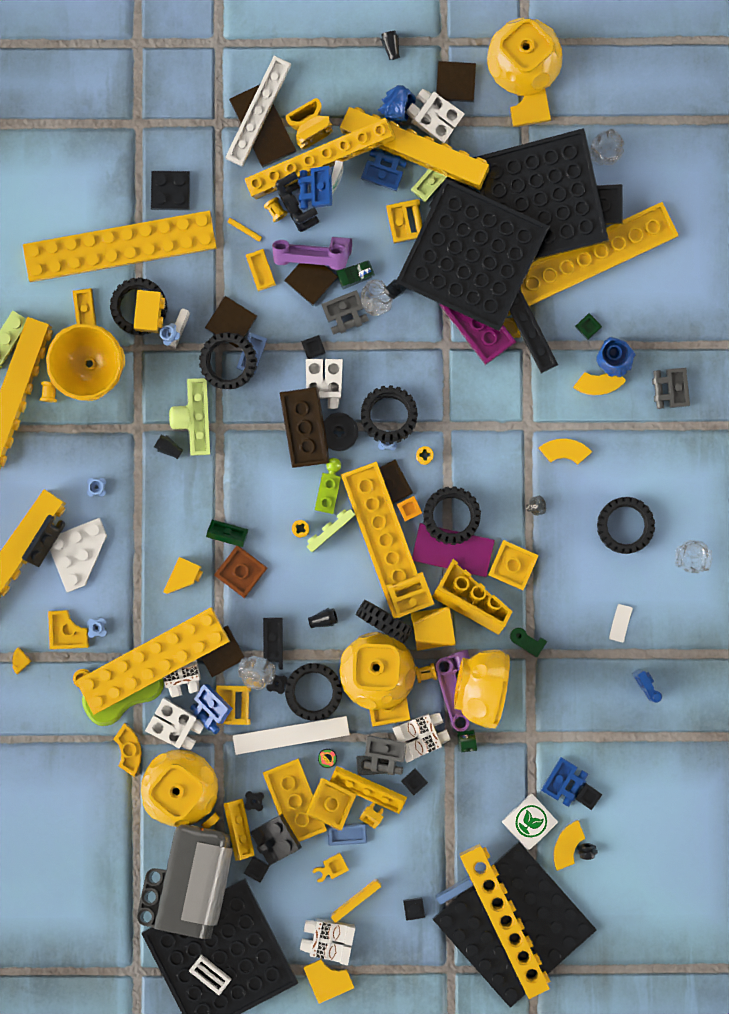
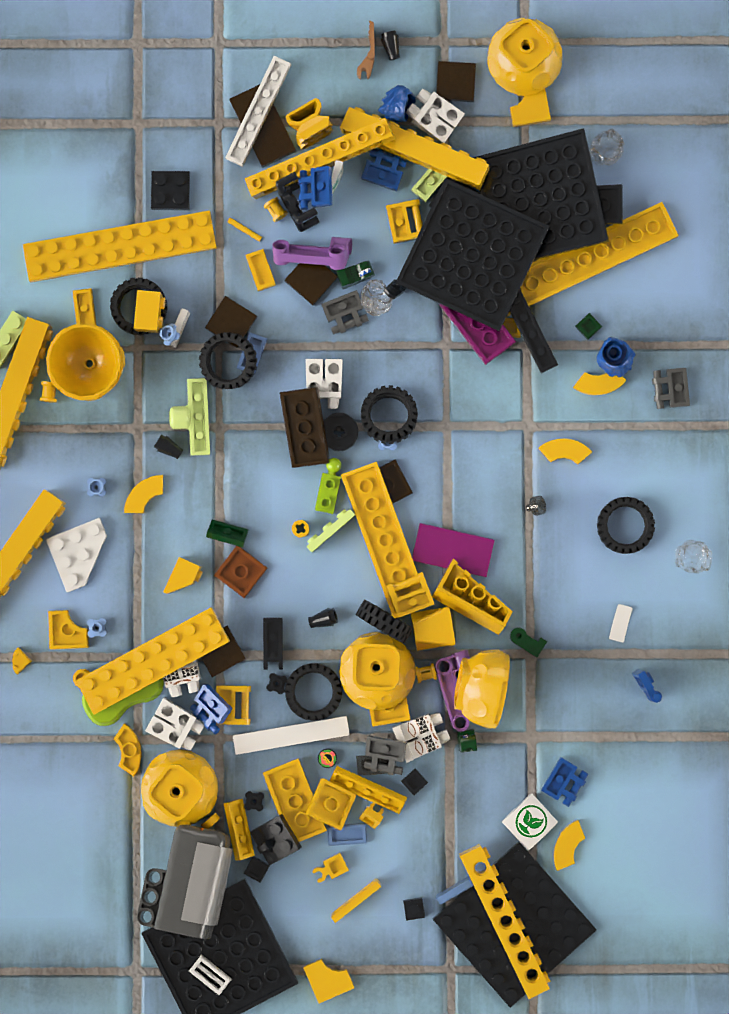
(43, 541): black hinge -> none
(143, 493): none -> yellow tile
(256, 672): clear hair -> none
(313, 347): black tile -> none
(329, 940): white hips -> none
(368, 62): none -> medium nougat arm
(409, 508): light orange tile -> none
(428, 451): yellow bush -> none
(452, 538): black tyre -> none
(513, 565): yellow plate -> none
(587, 851): black plate -> none
(588, 796): black plate -> none

